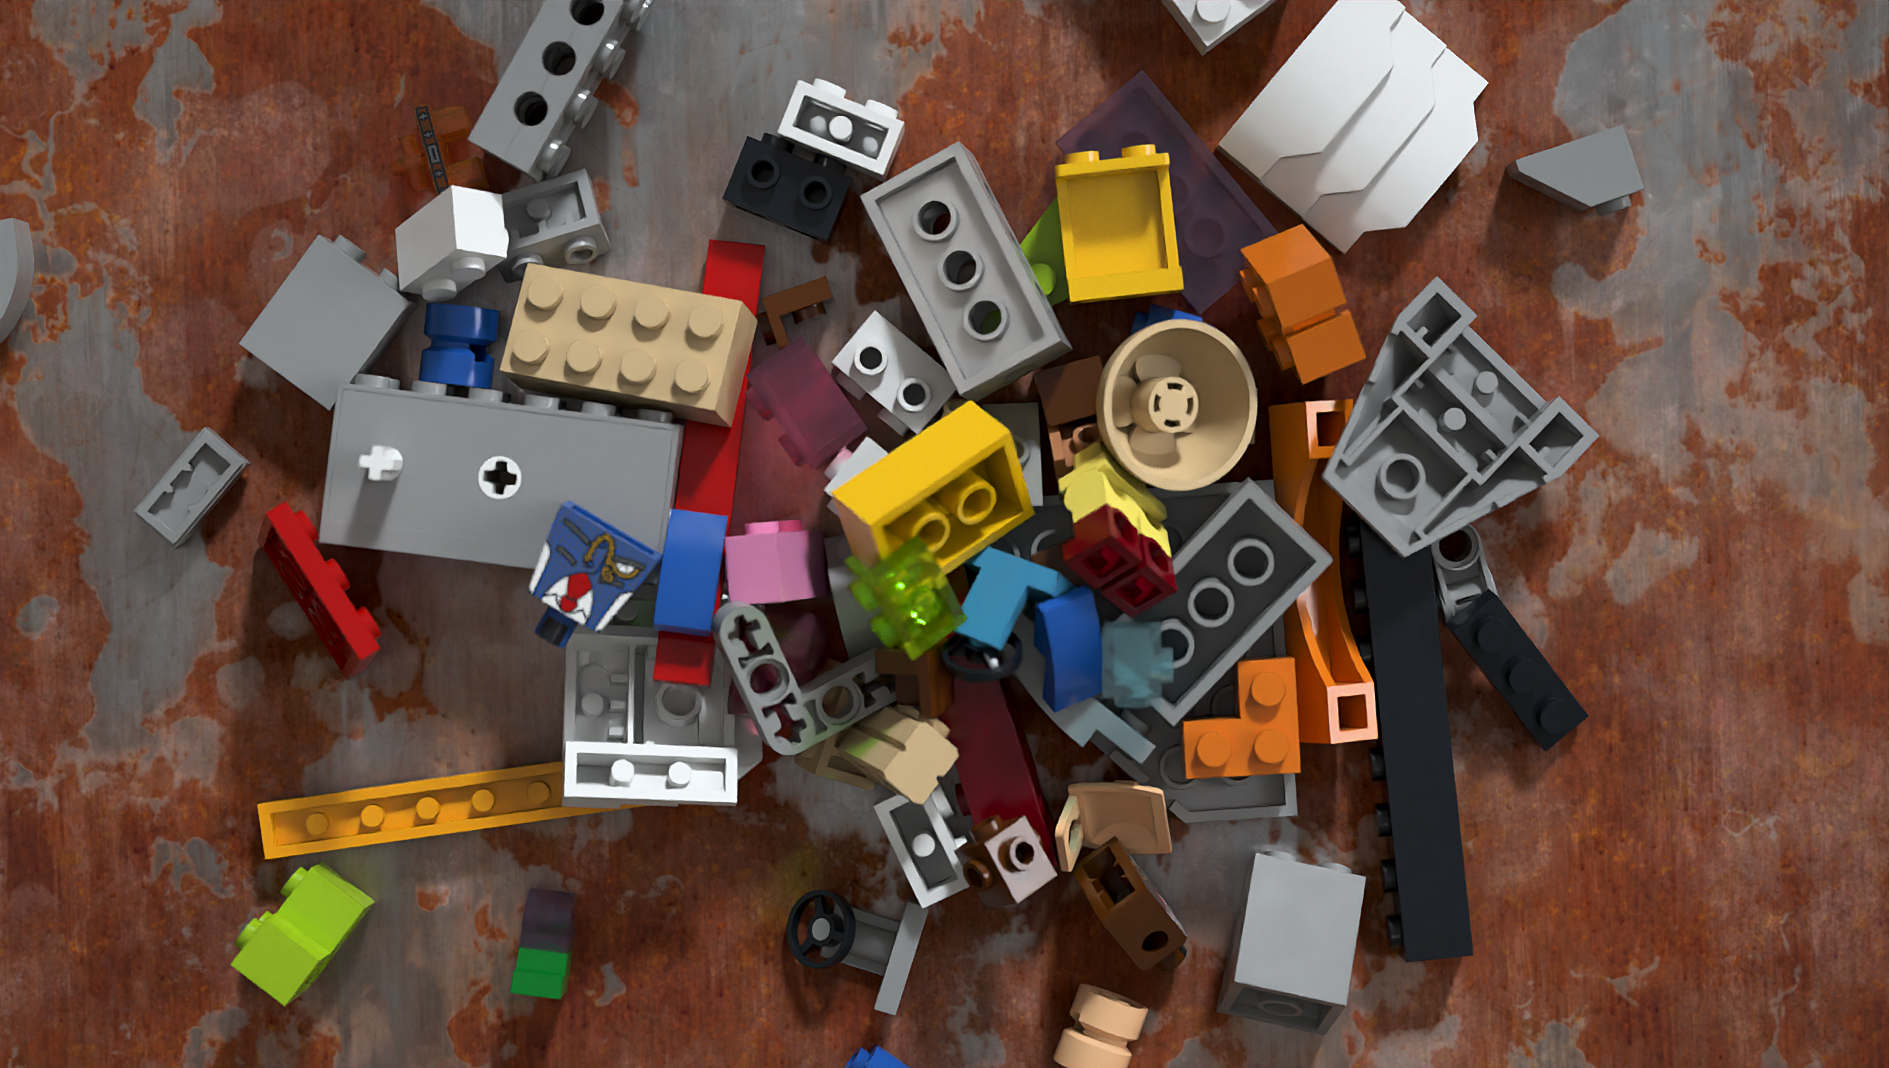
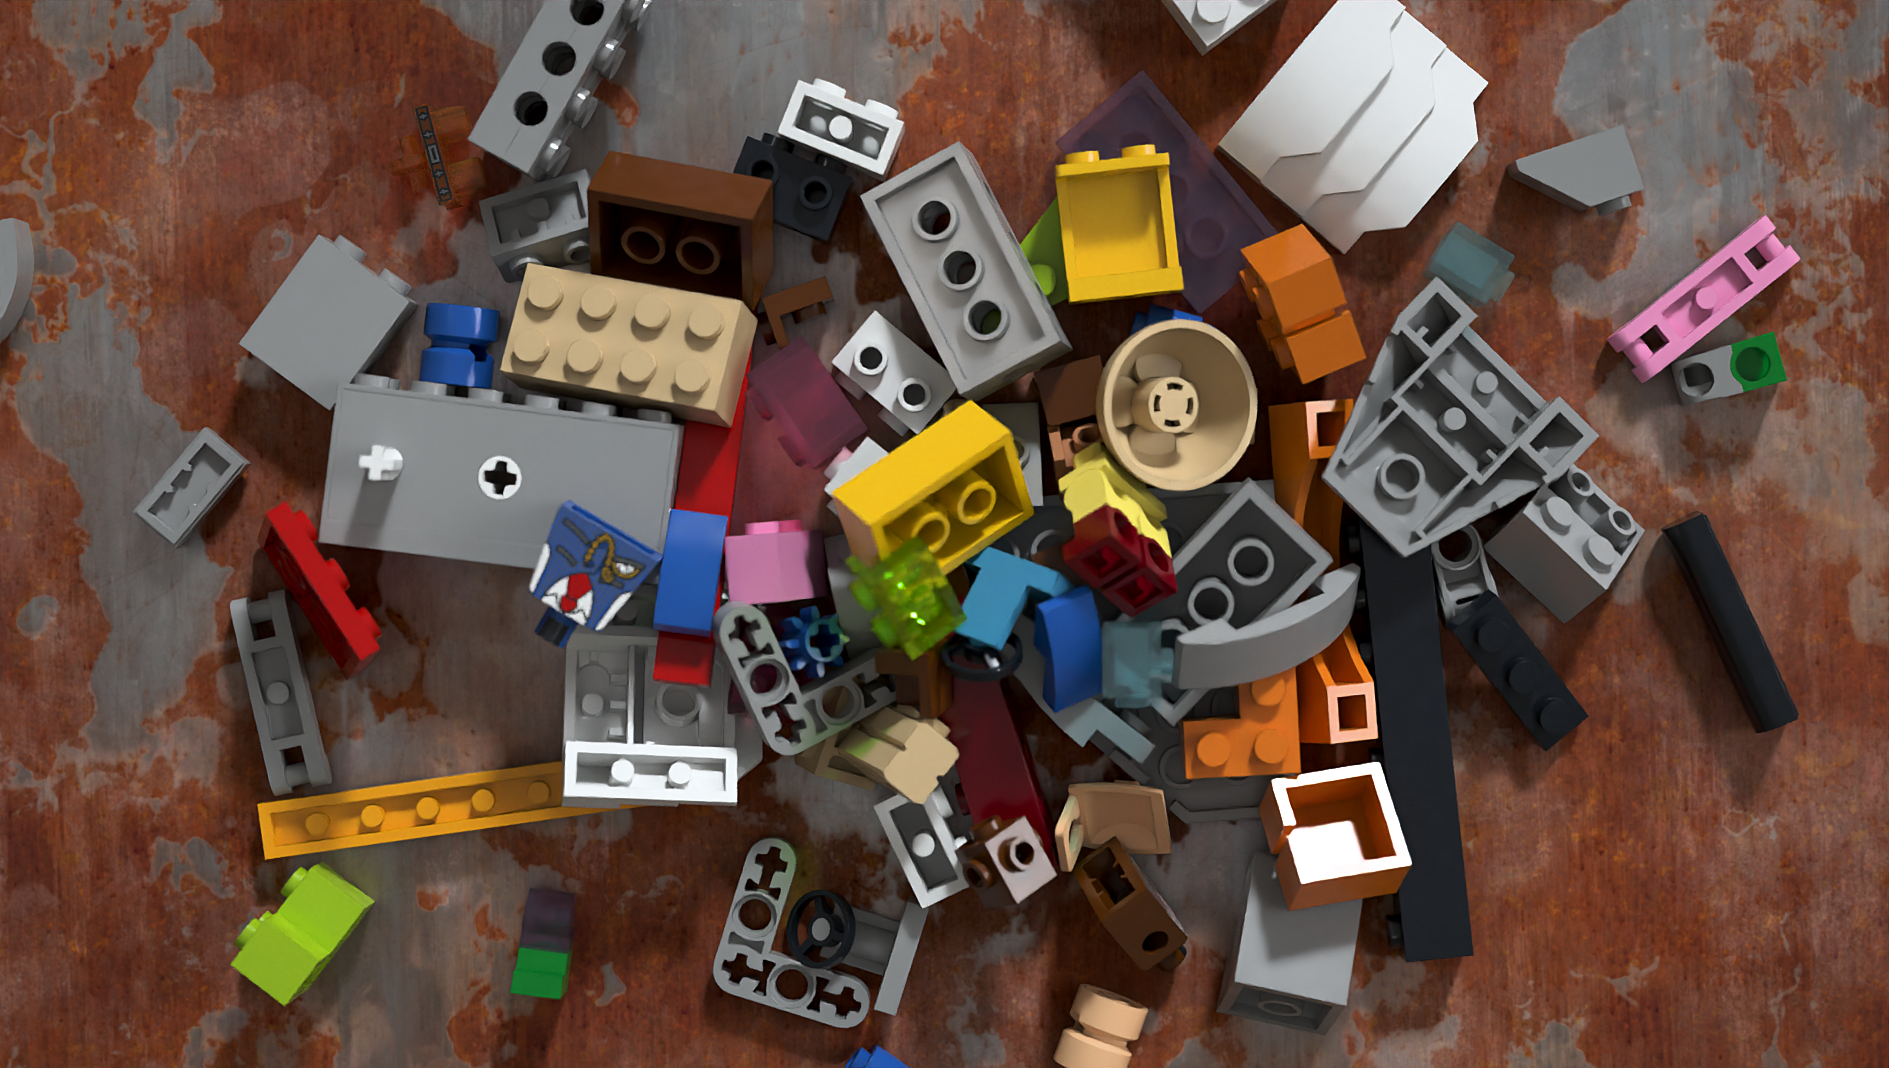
(280, 692): none -> light grey plate
(451, 243): white brick -> none
(681, 227): none -> reddish brown brick
(758, 945): none -> light grey beam
(828, 641): none -> blue gear
(1228, 657): none -> light grey slope
(1334, 836): none -> orange piece
(1470, 265): none -> clear light blue brick
(1565, 542): none -> light grey slope
(1704, 299): none -> bright pink plate
(1729, 370): none -> leg
(1730, 622): none -> black brick

